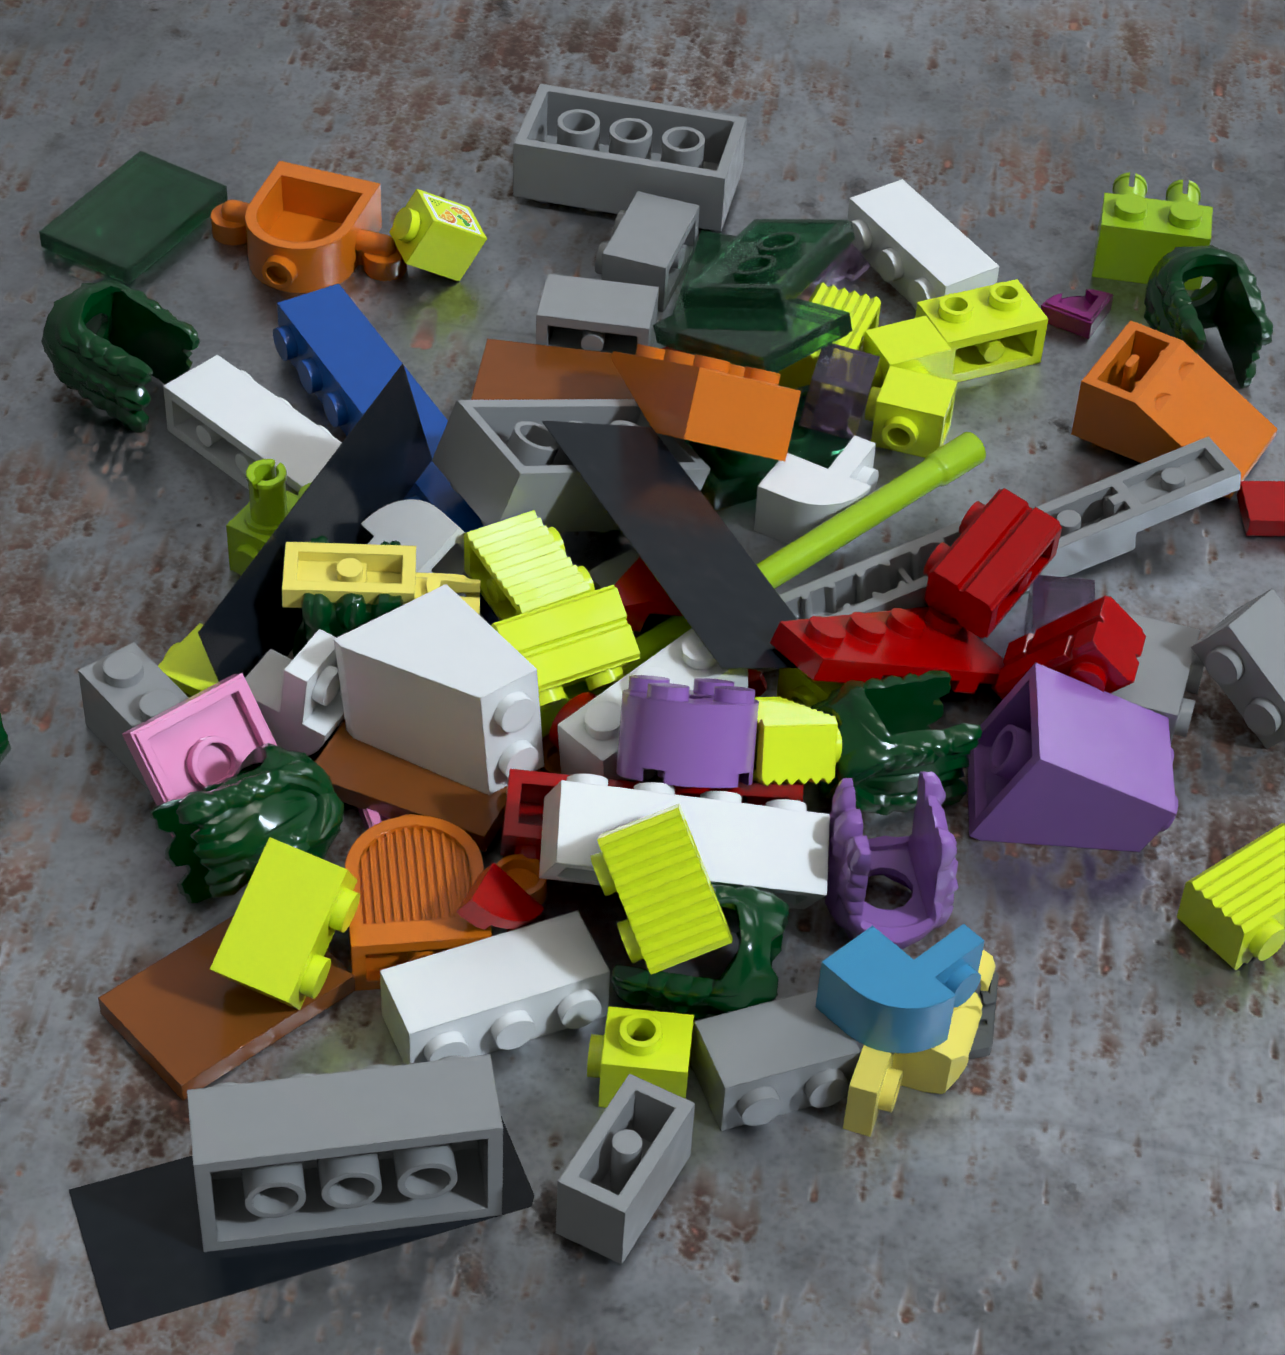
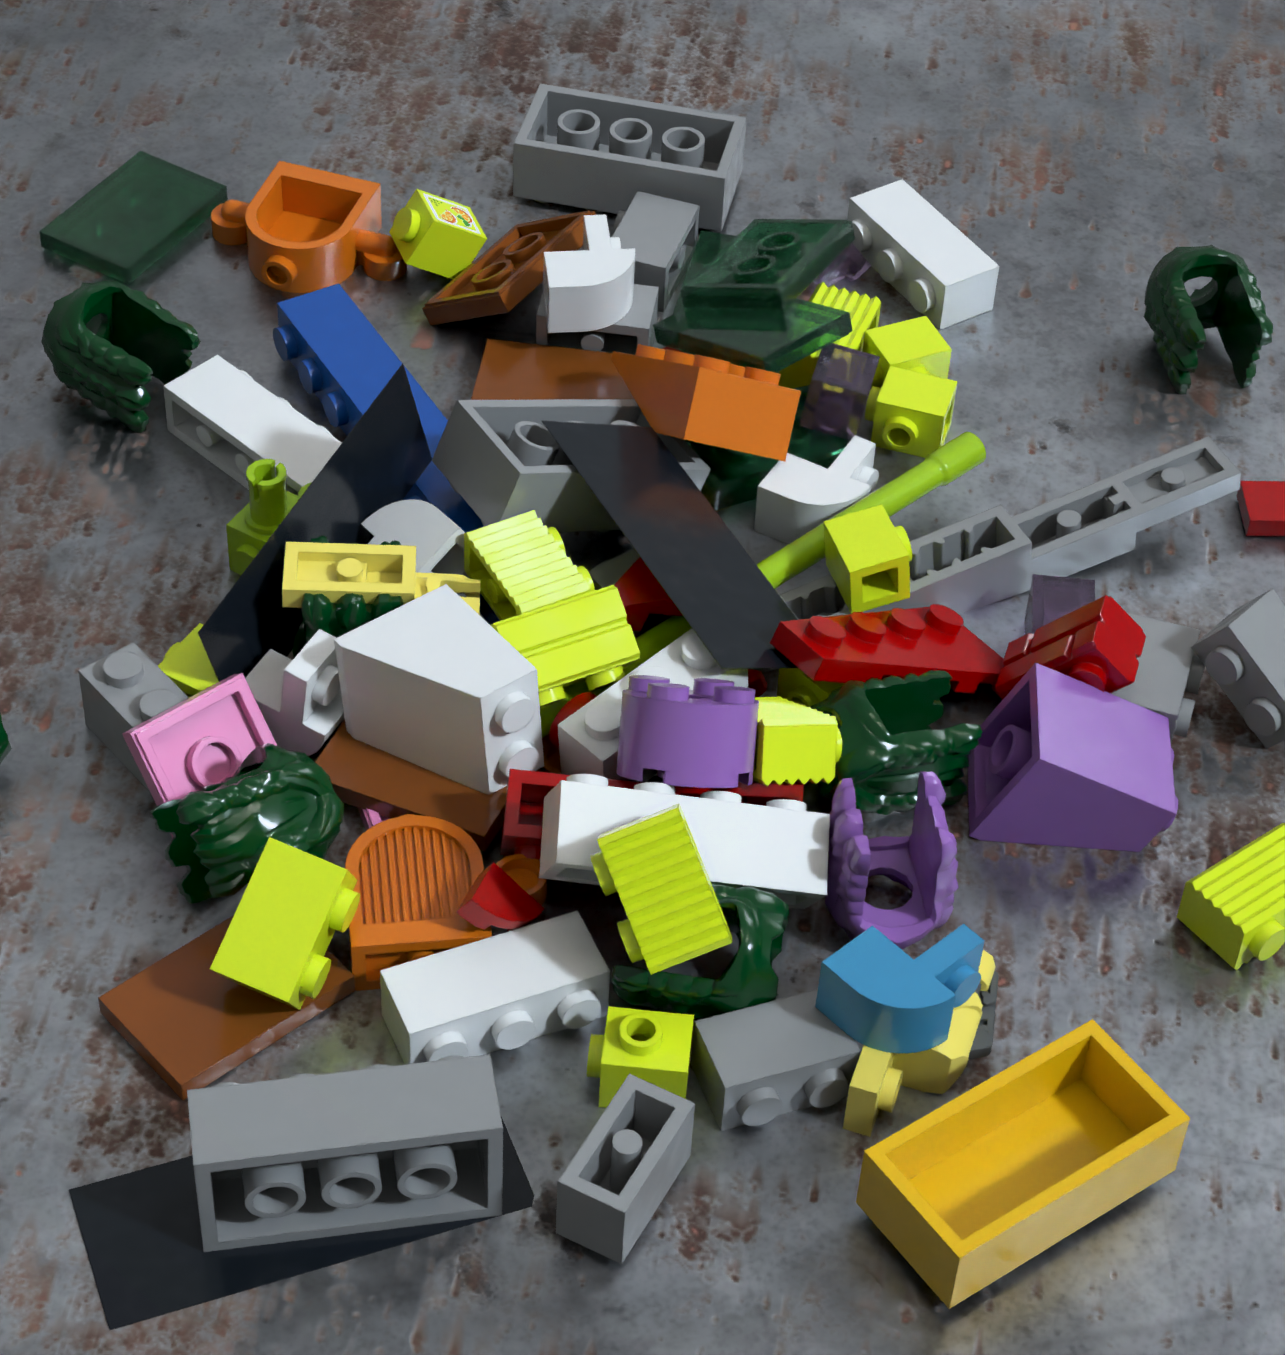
(505, 270): none -> dark orange tile
(589, 285): none -> white brick
(868, 558): none -> neon yellow brick
(988, 329): neon yellow brick -> none
(991, 561): red brick -> none
(1020, 1162): none -> yellow piece
(1078, 313): magenta tile -> none
(1141, 230): lime brick -> none
(1159, 396): orange slope -> none

